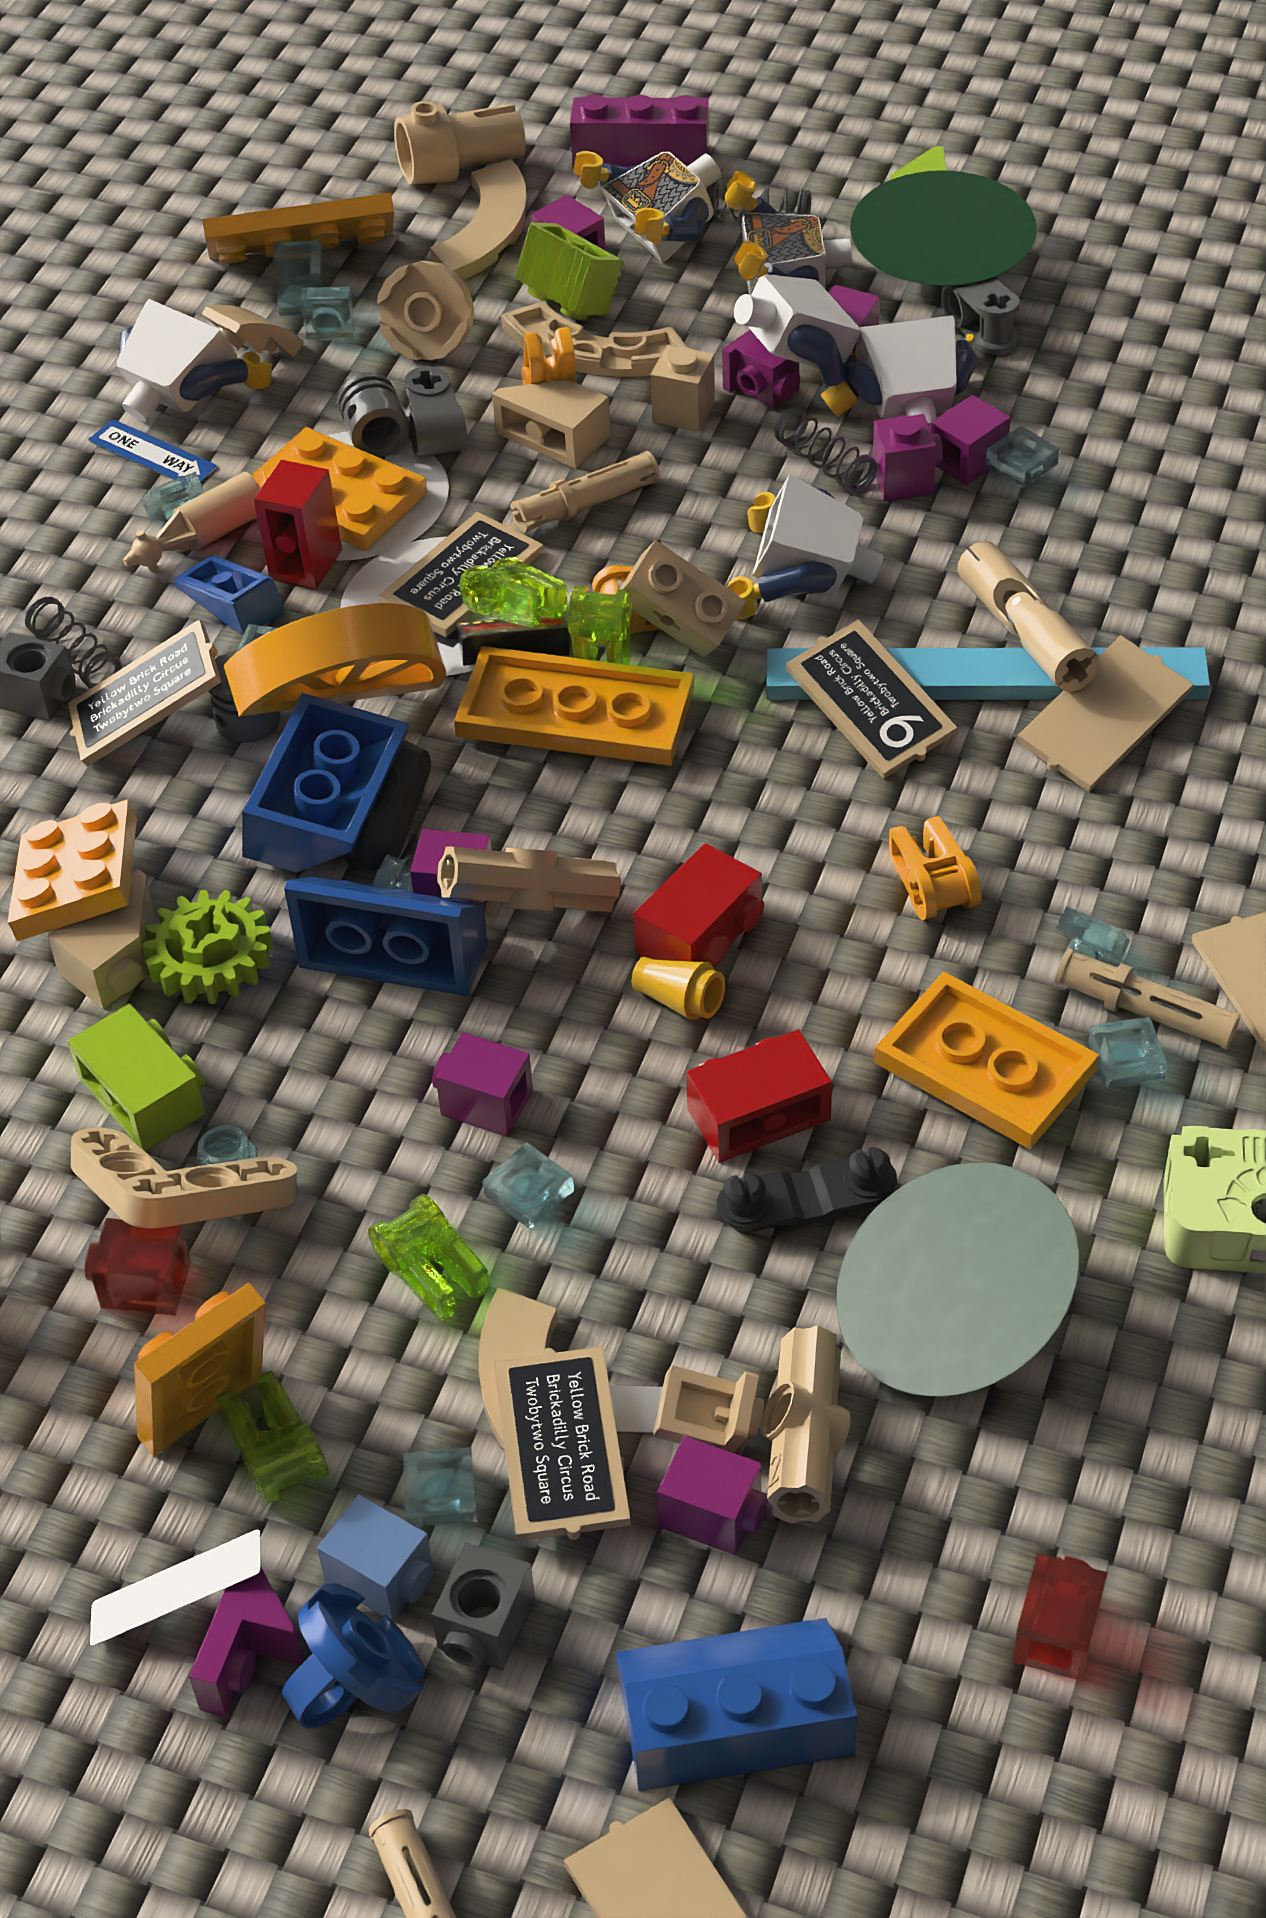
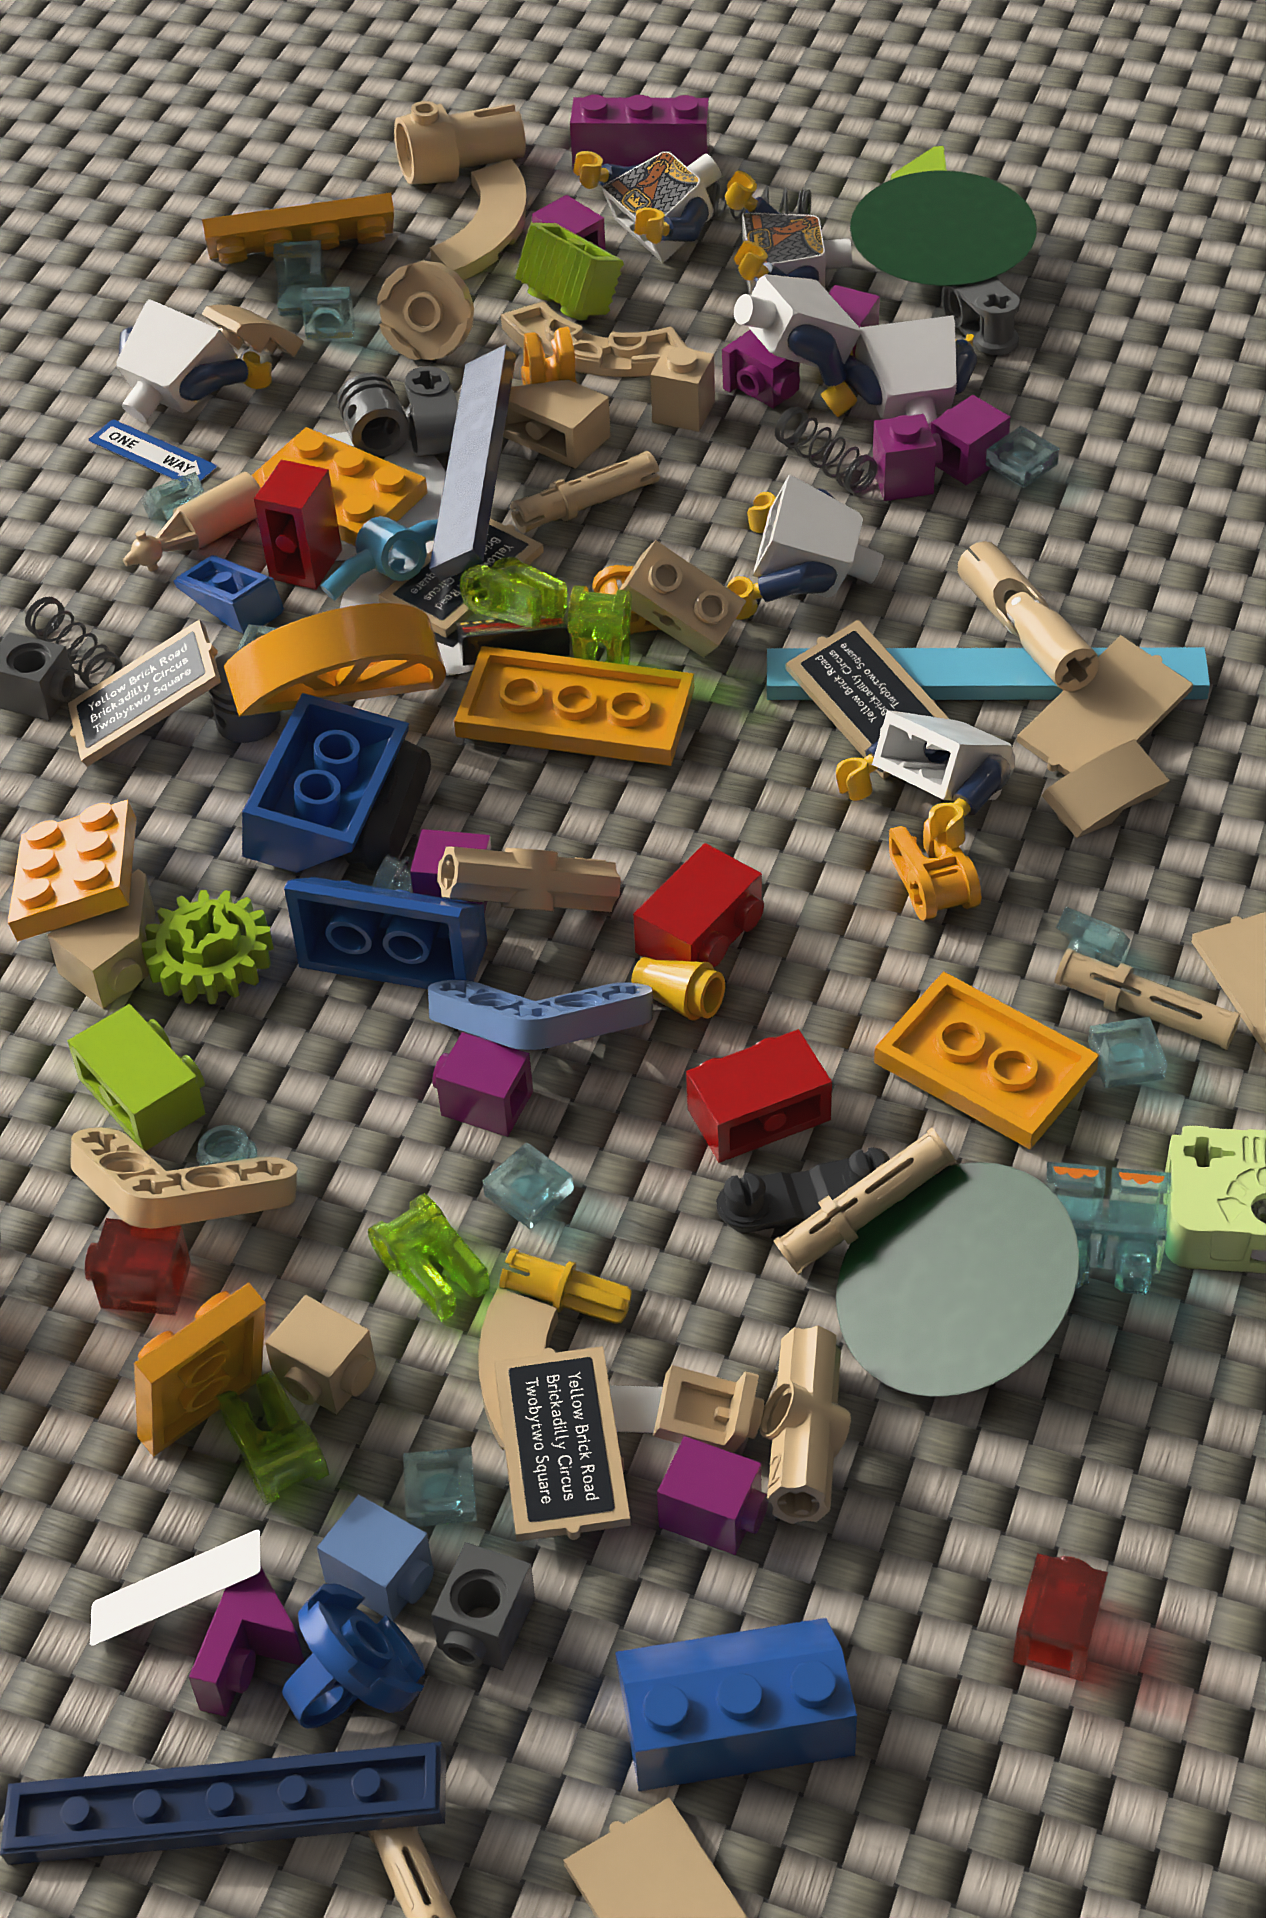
(225, 1803): none -> dark blue tile
(321, 1355): none -> tan brick
(373, 552): none -> dark azure piece
(473, 464): none -> tile
(539, 1023): none -> medium blue beam
(566, 1287): none -> yellow axle
(864, 1201): none -> tan pin
(939, 758): none -> torso
(1104, 788): none -> tan slope
(1134, 1226): none -> clear light blue hips

